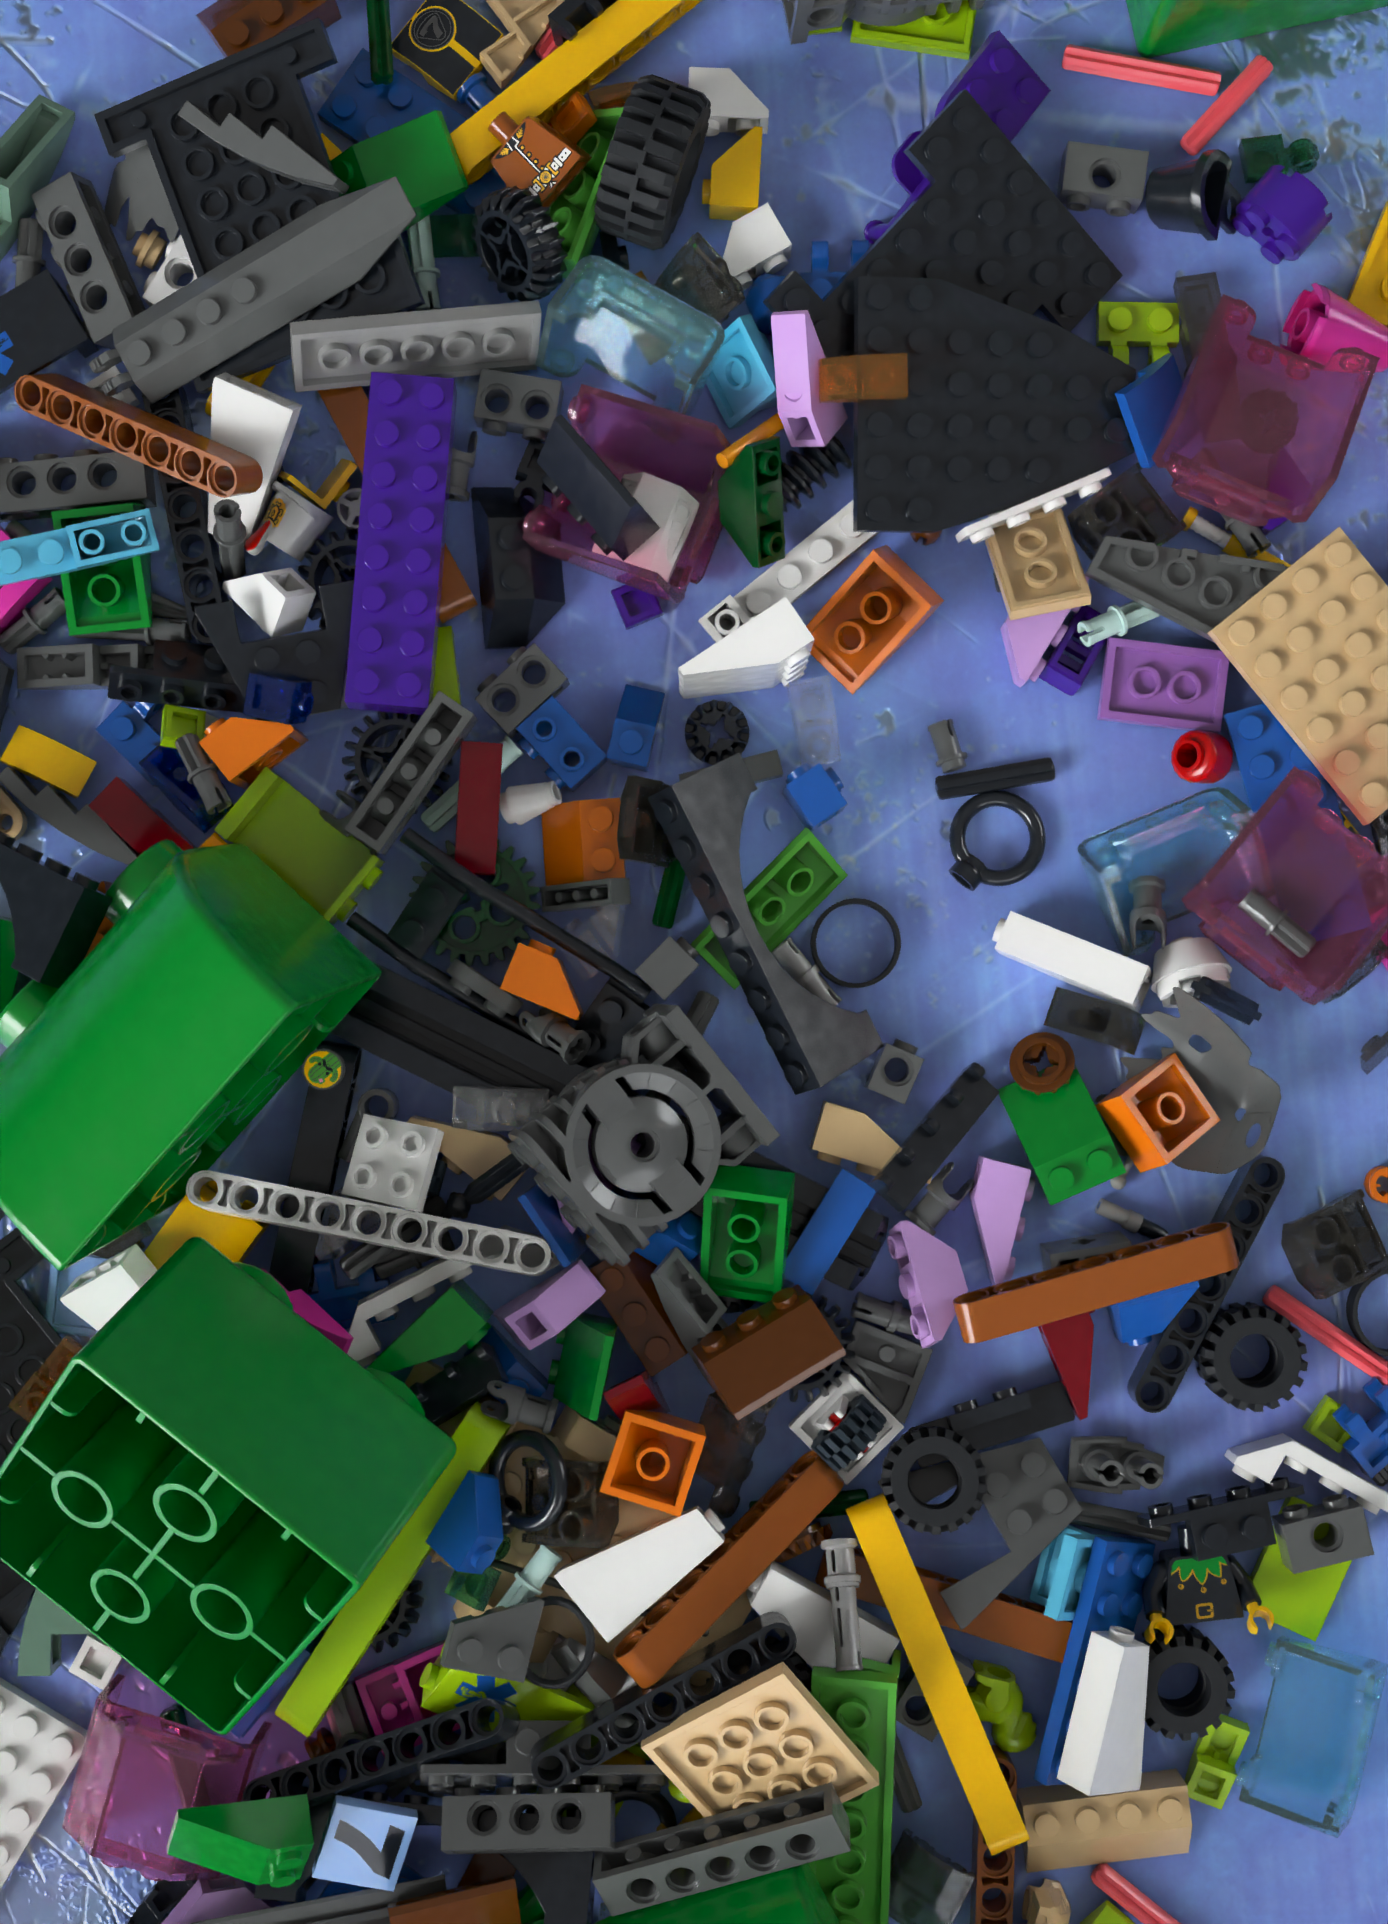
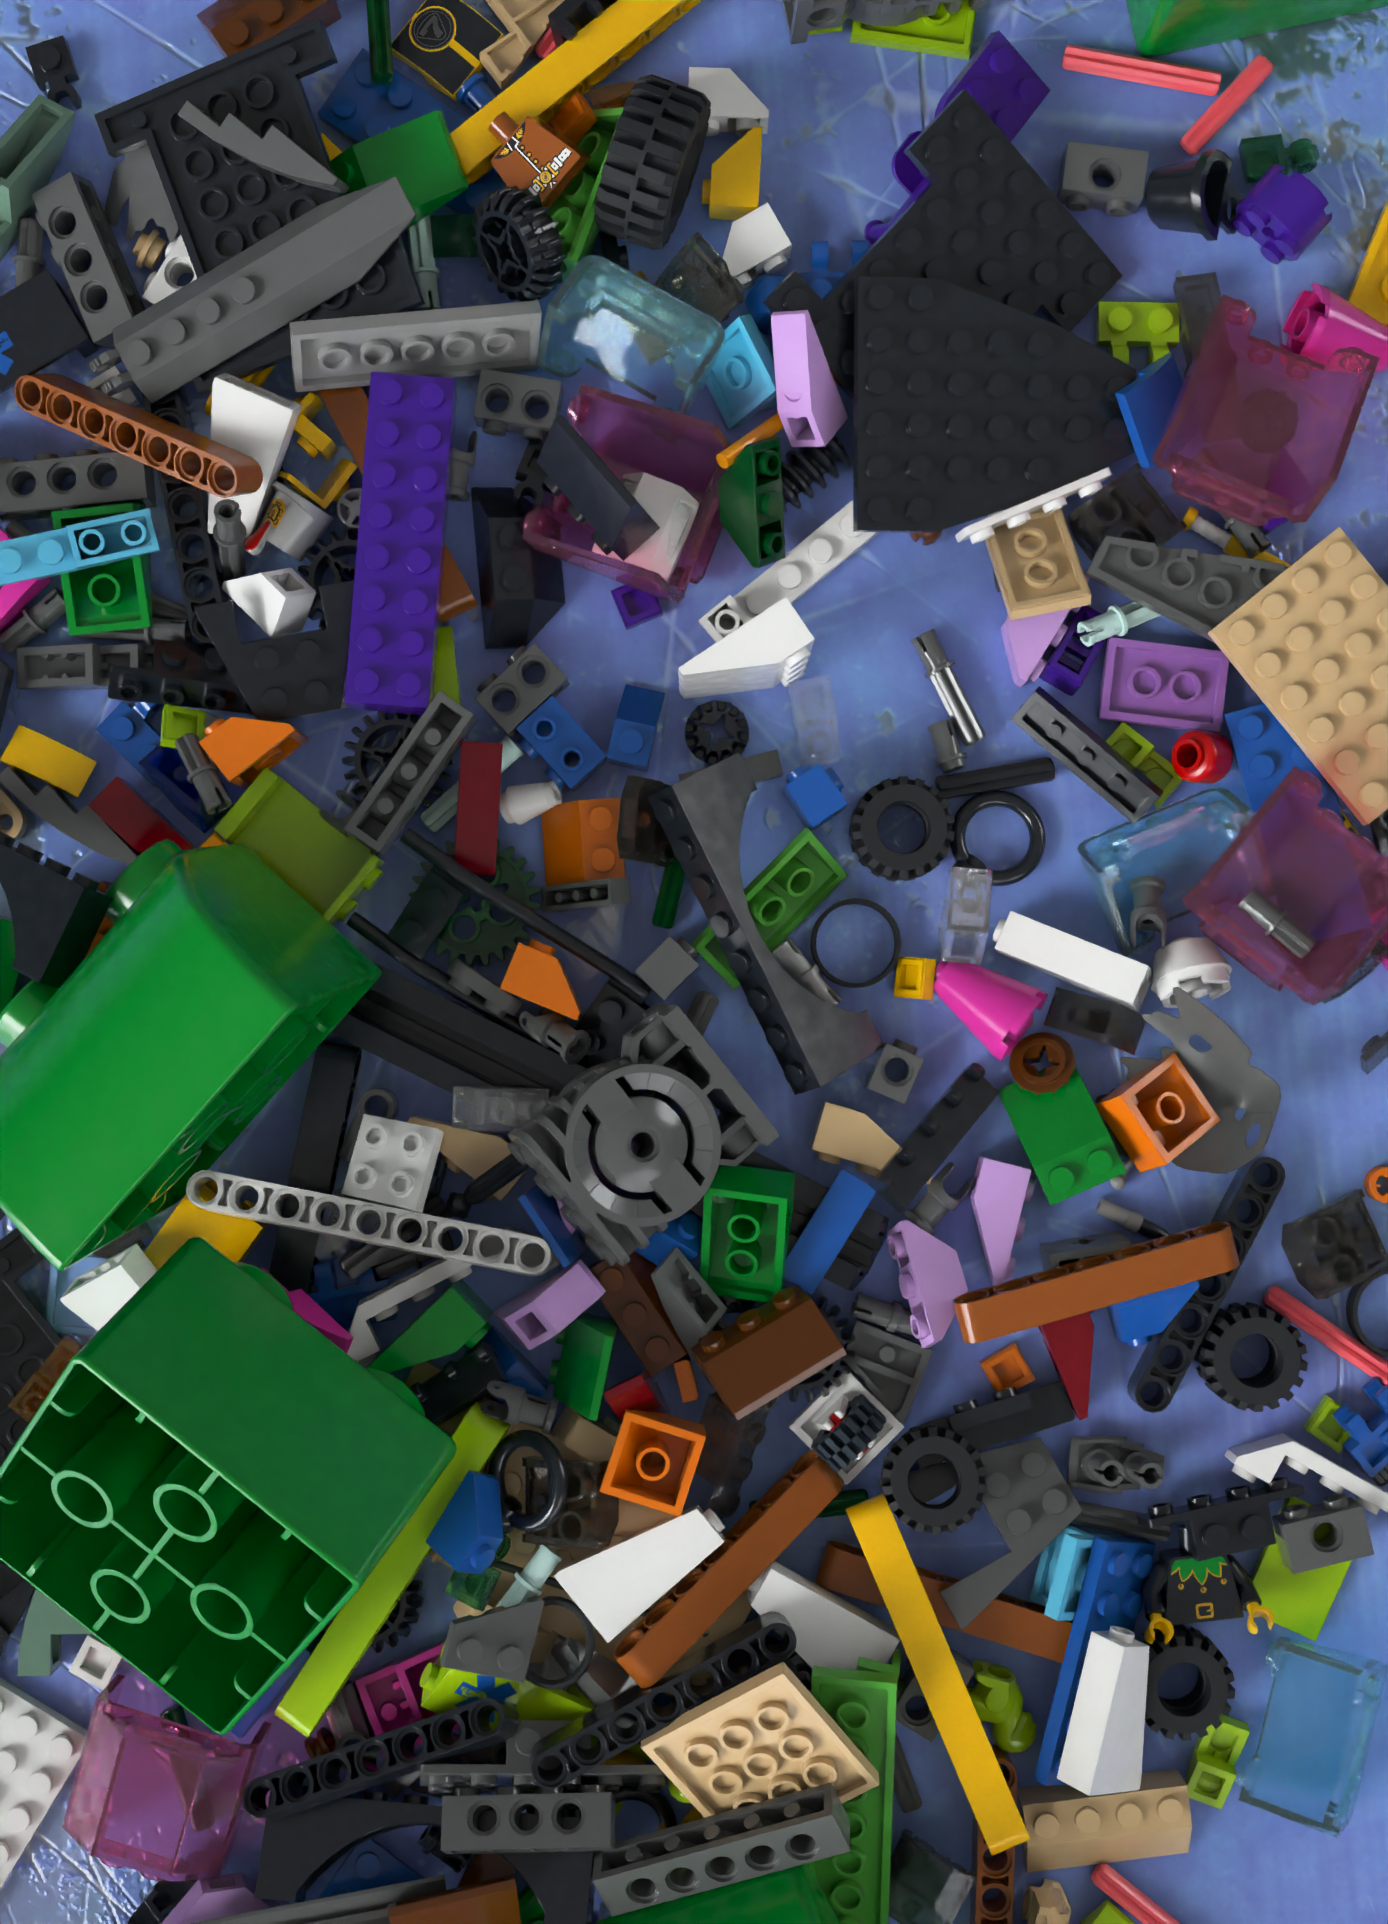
(54, 69): none -> black plate
(247, 1839): green slope -> none
(278, 699): clear blue bracket -> none
(311, 438): none -> yellow bracket
(323, 1069): tile -> none
(364, 1843): light blue tile -> none
(431, 1842): none -> black pin
(686, 1379): none -> orange tile
(806, 1540): reddish brown gear -> none
(842, 1583): light grey pin -> none
(863, 377): clear orange slope -> none
(870, 617): orange slope -> none
(914, 978): none -> yellow tile
(926, 804): none -> black tyre
(948, 687): none -> dark grey axle
(965, 915): none -> clear slope
(988, 1003): none -> dark pink cone
(1007, 1368): none -> orange tile
(1087, 755): none -> black hinge
(1143, 757): none -> lime slope
(1226, 1000): black axle -> none

